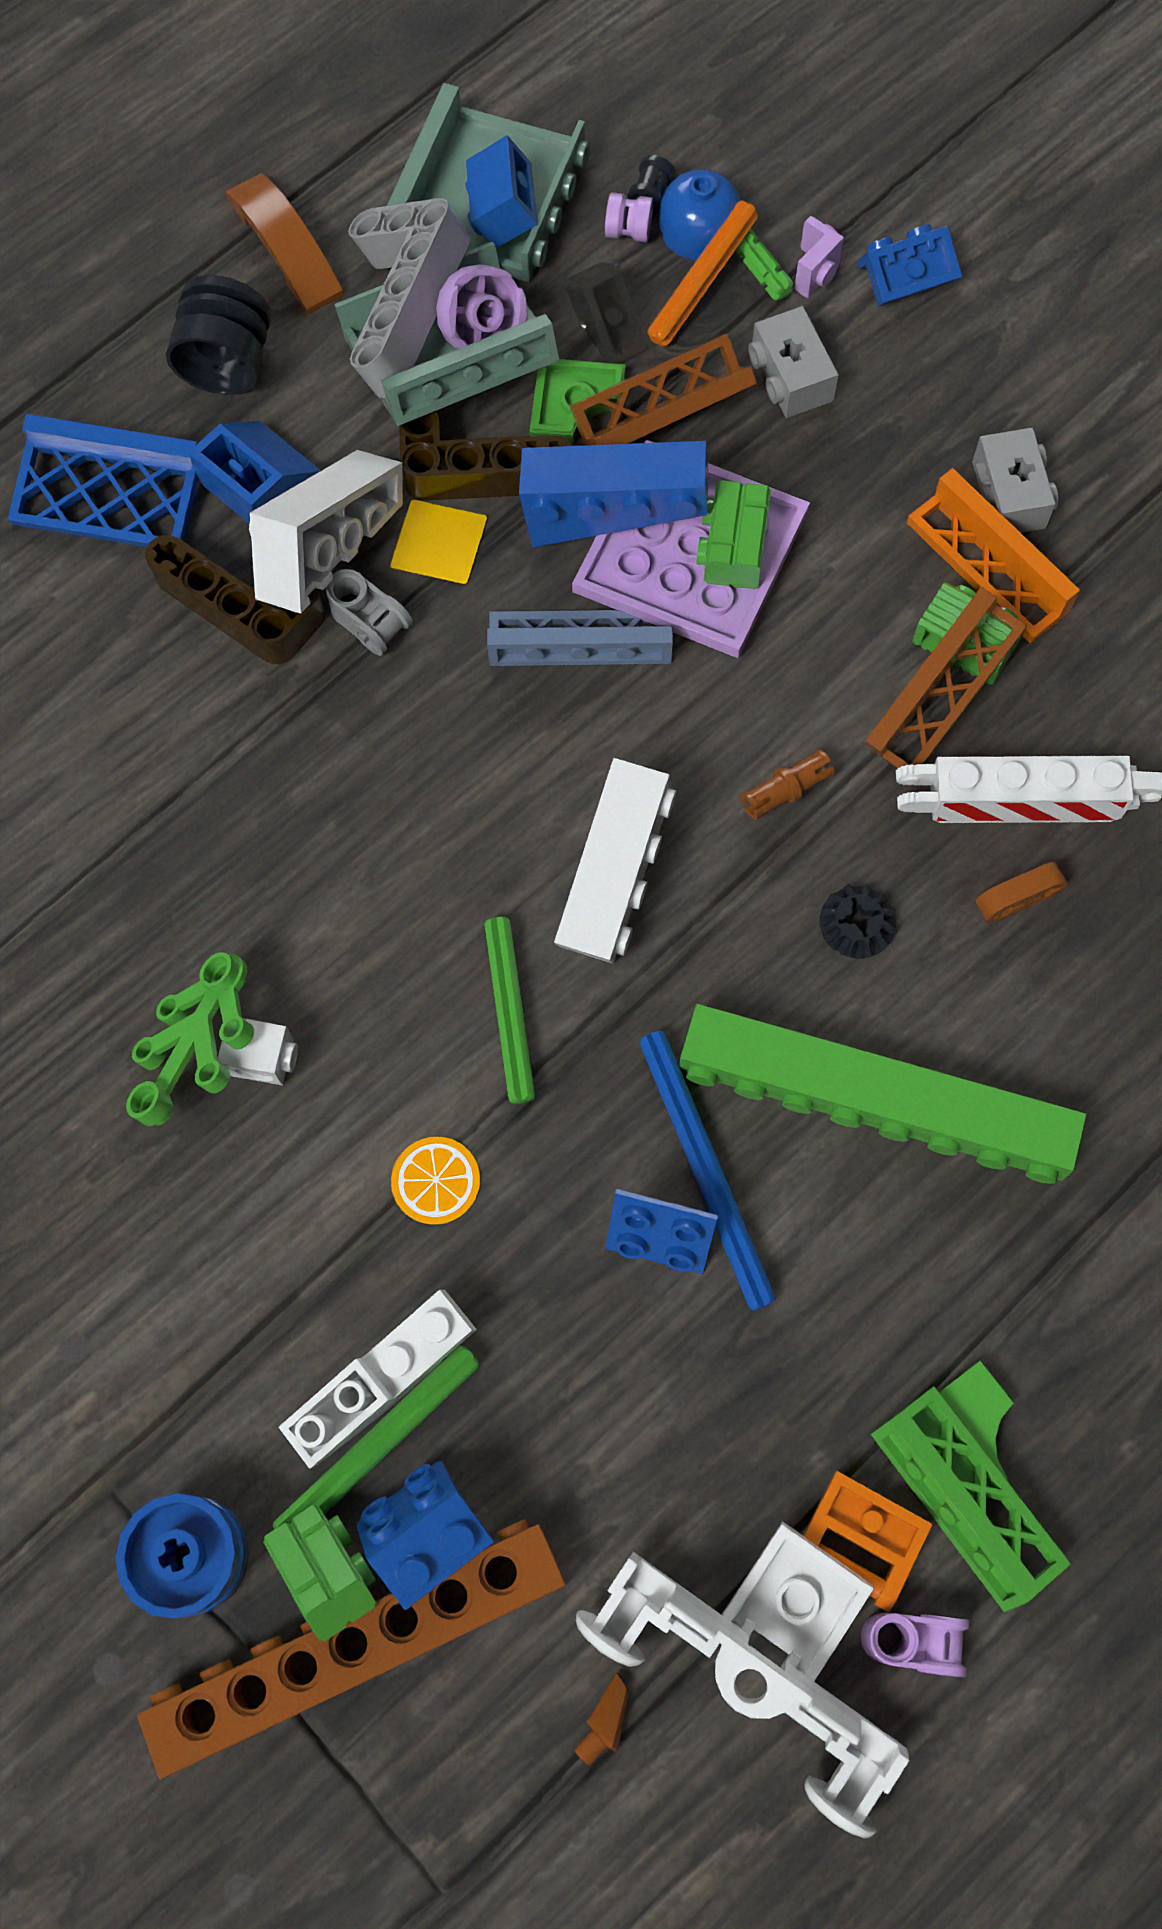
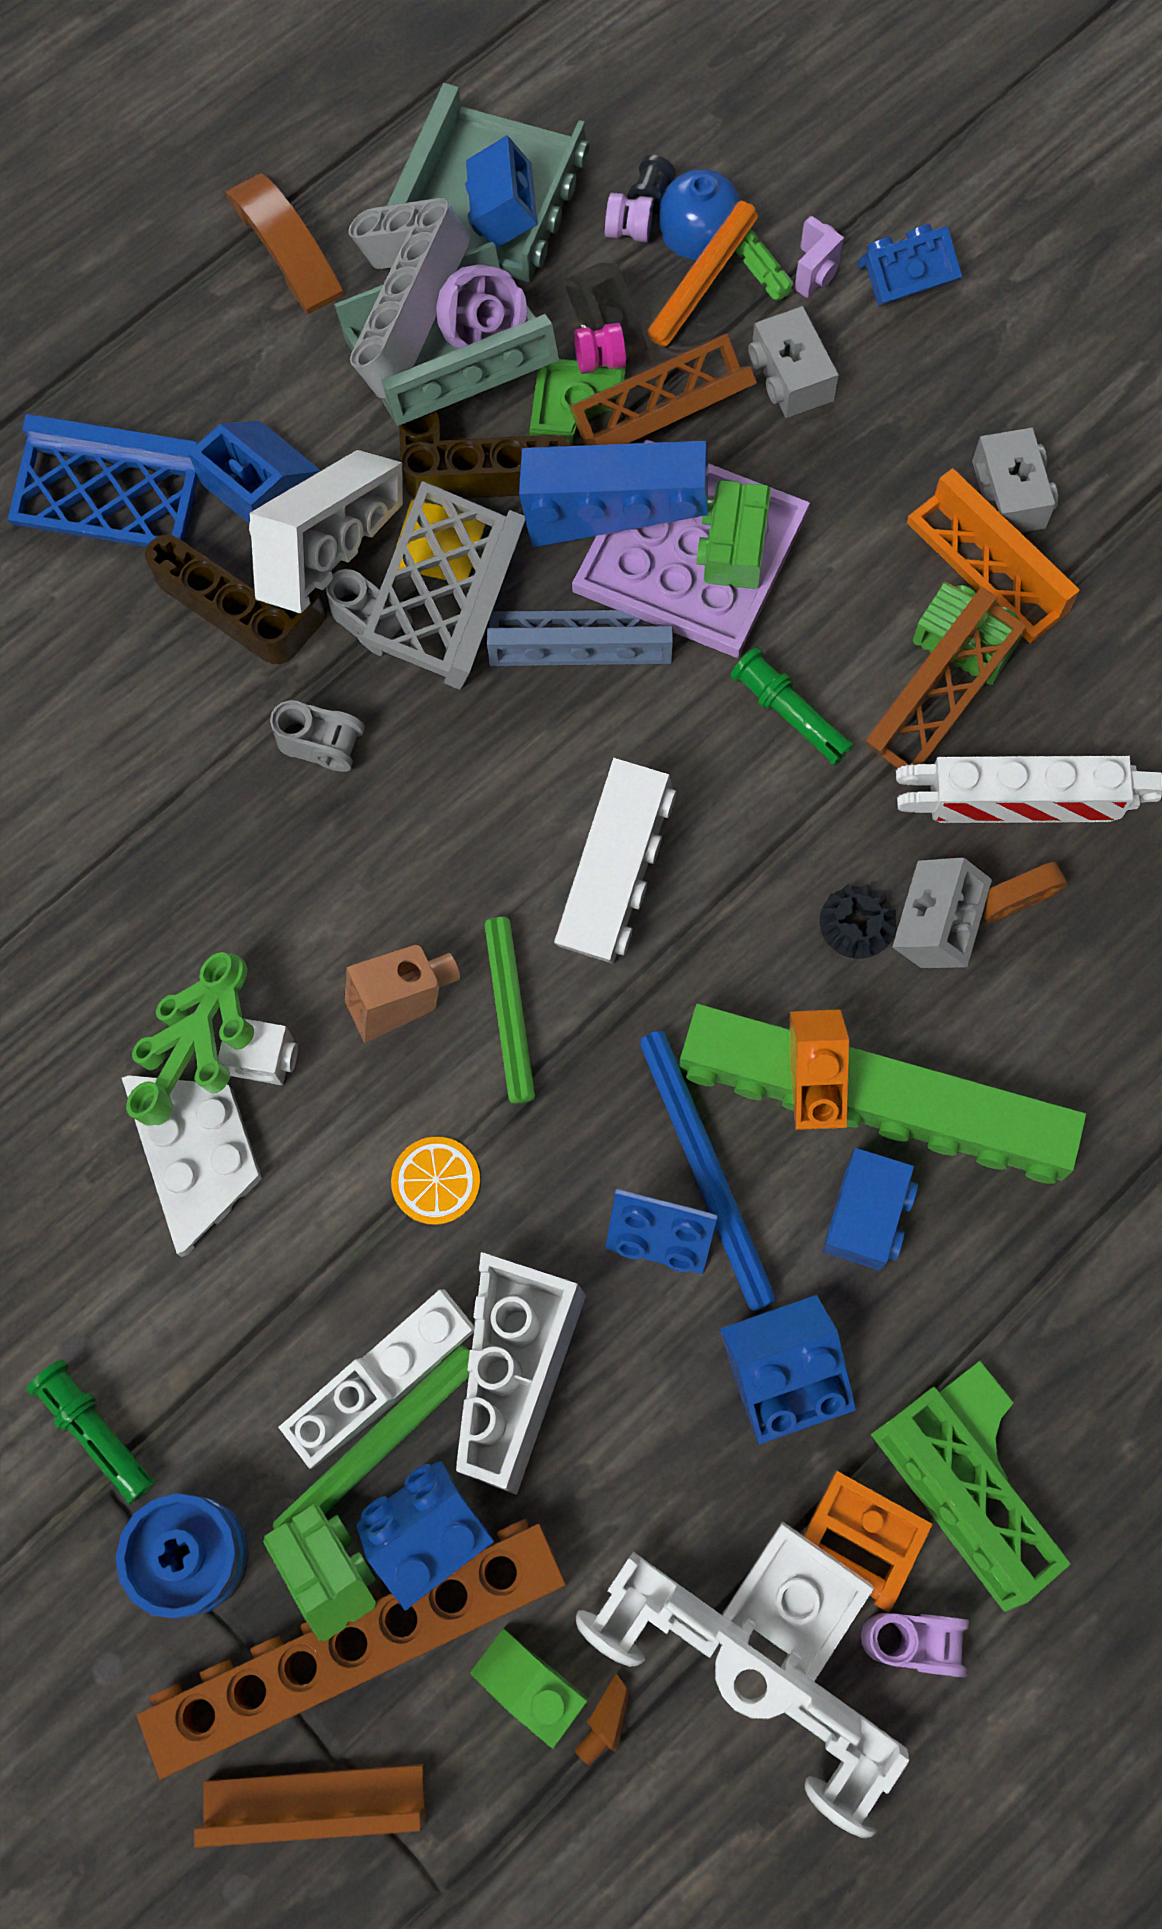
(76, 1413): none -> green pin
(197, 1159): none -> white wing
(218, 335): black wheel -> none
(312, 1805): none -> dark orange fence
(325, 736): none -> light grey piece
(395, 989): none -> nougat torso
(474, 607): none -> light grey fence
(514, 1362): none -> white wedge
(528, 1688): none -> bright green slope
(600, 348): none -> dark pink wheel
(777, 693): none -> green pin
(787, 784): dark orange pin -> none
(788, 1369): none -> blue slope
(819, 1069): none -> orange slope
(869, 1210): none -> blue brick
(942, 913): none -> light grey brick

